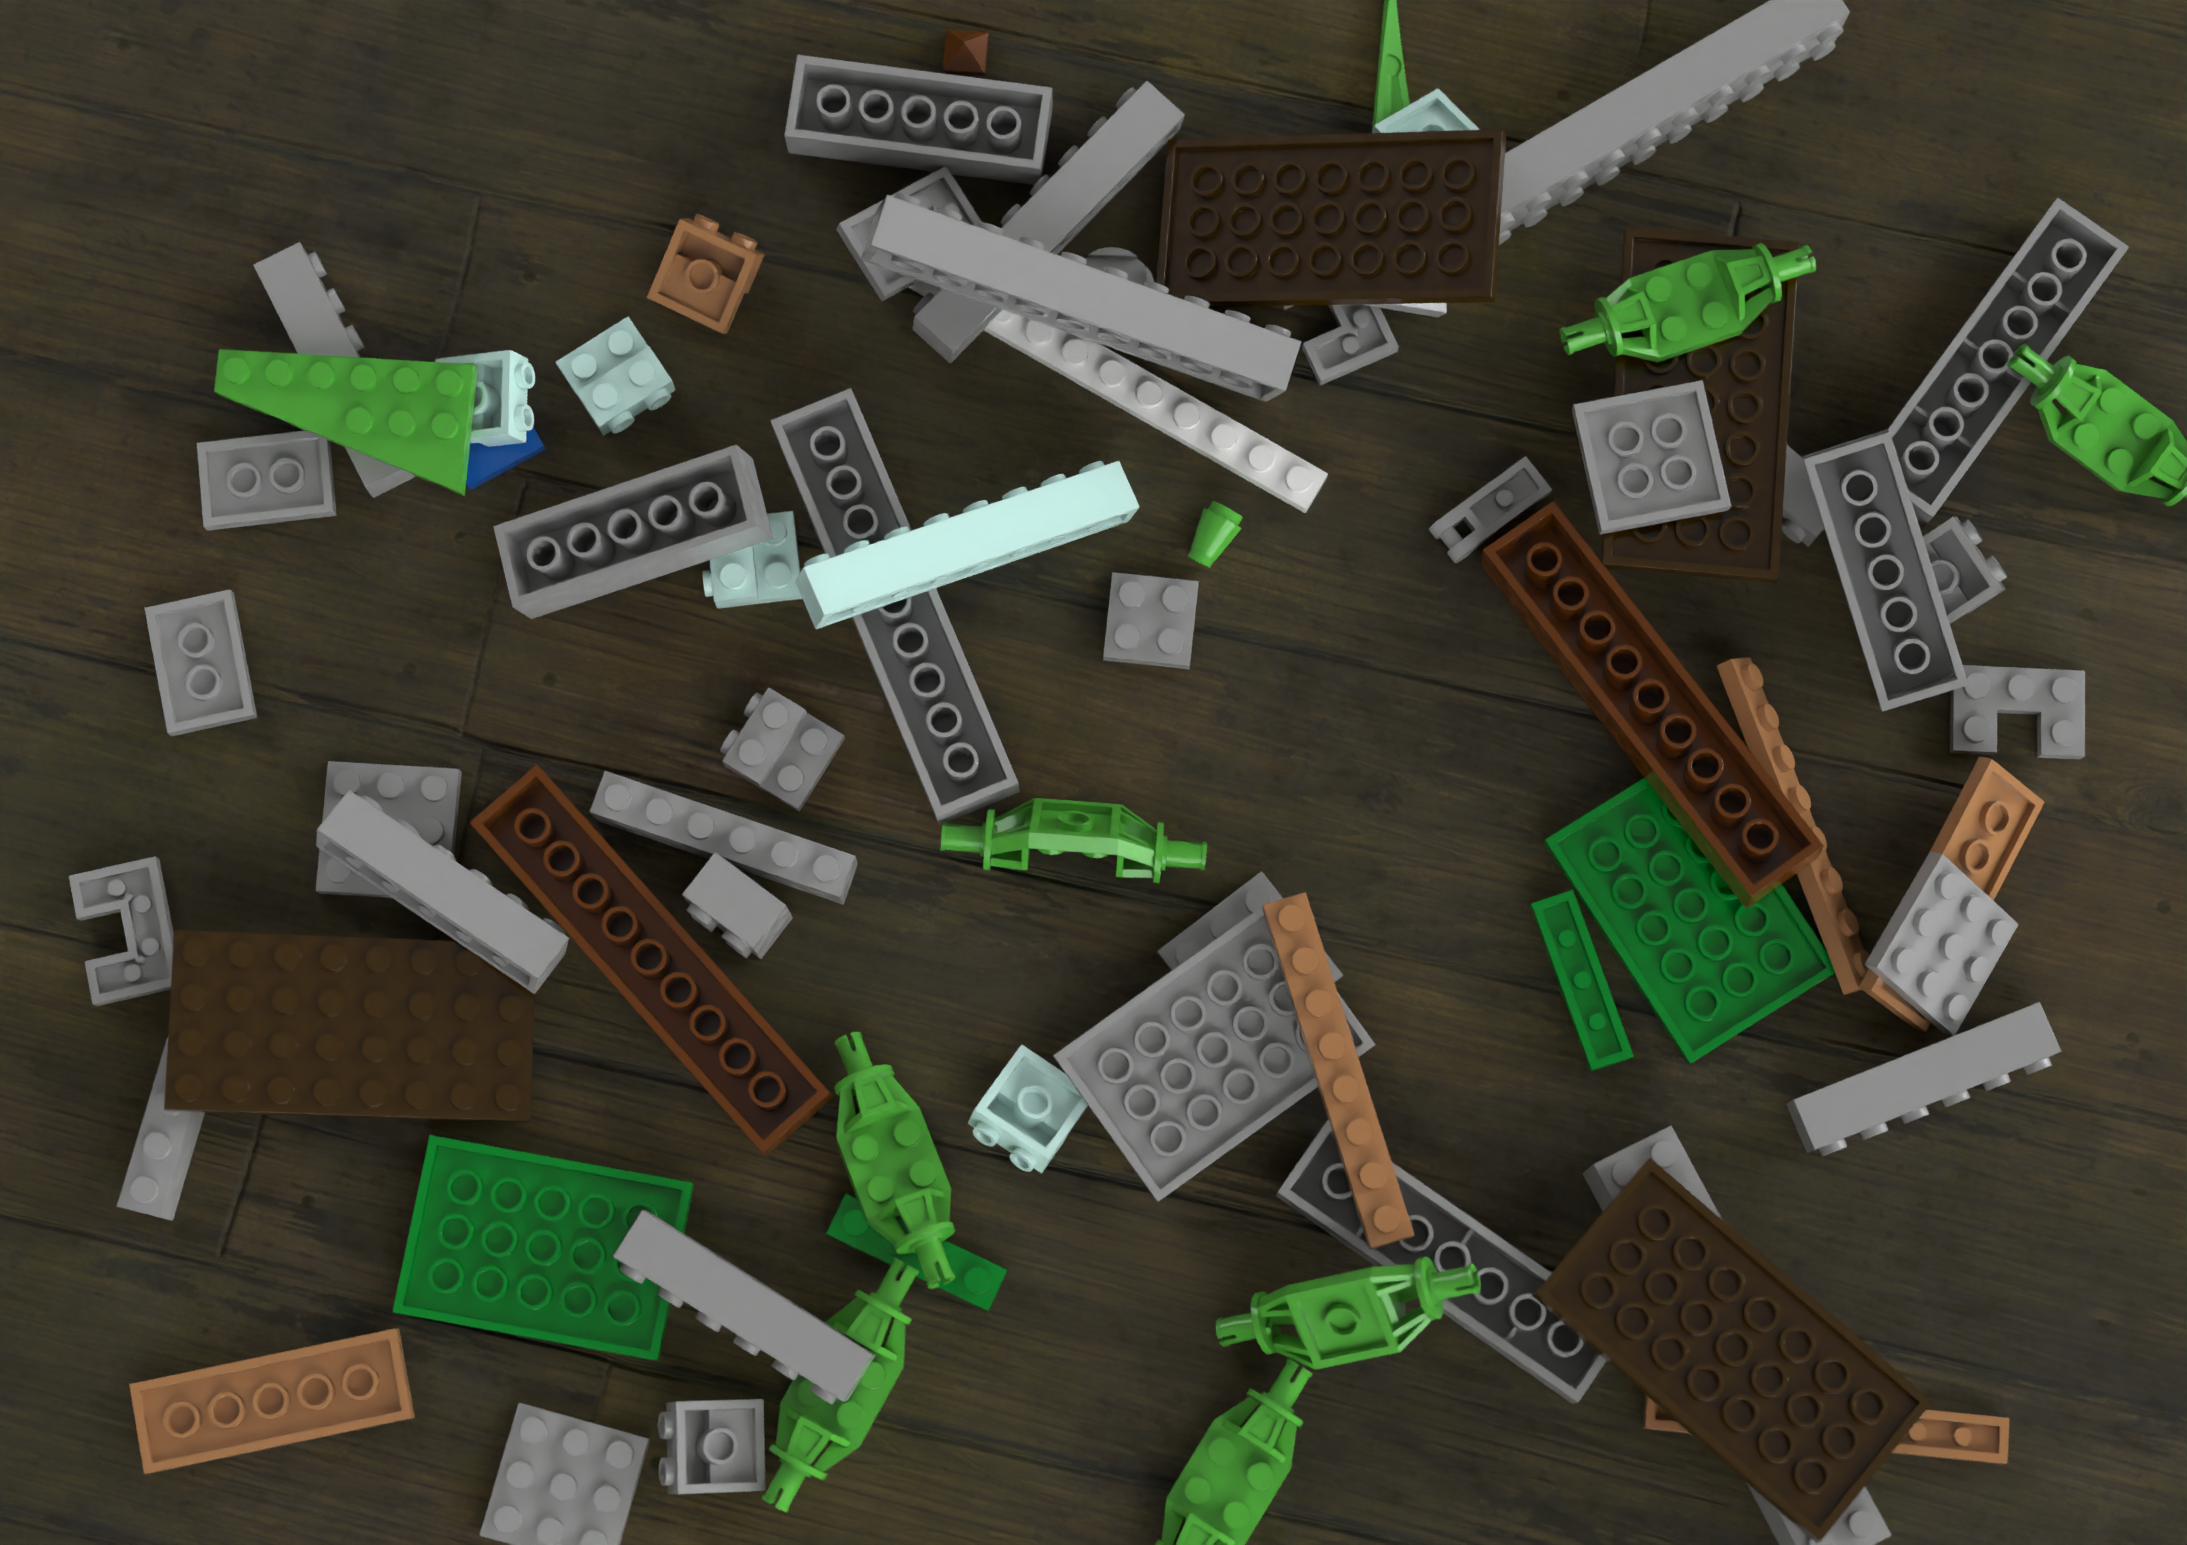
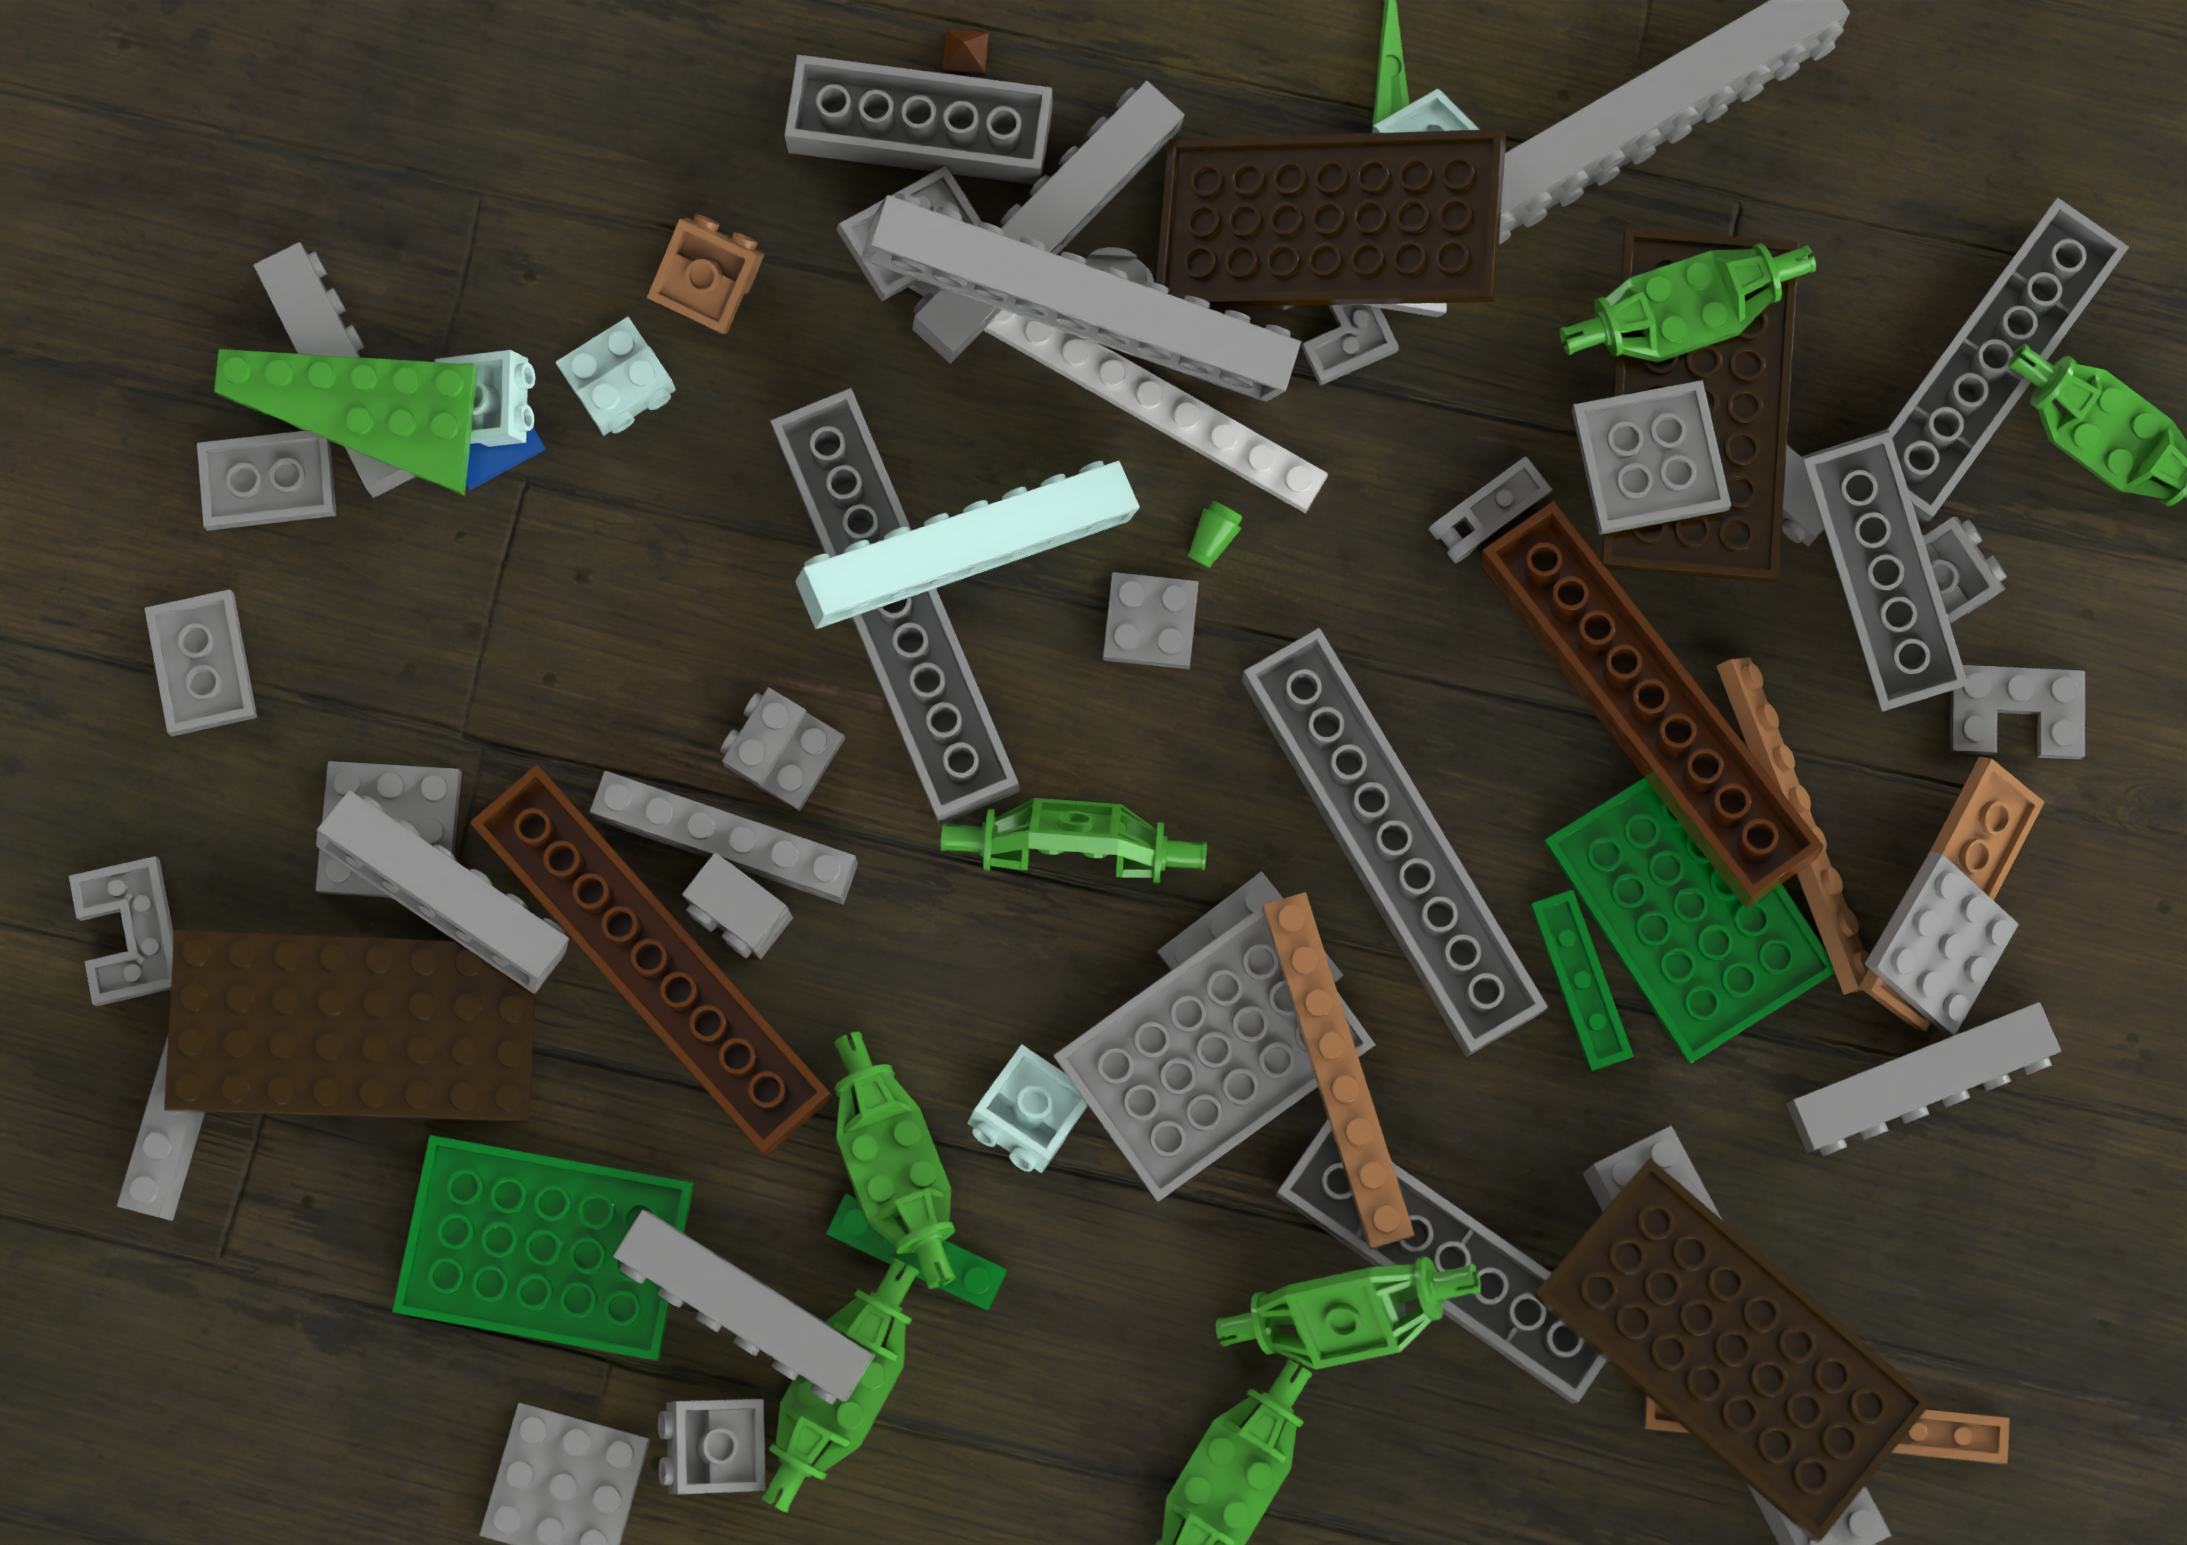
(271, 1401): medium nougat plate -> none
(633, 532): light grey brick -> none
(760, 571): light aqua plate -> none
(1393, 842): none -> light grey brick

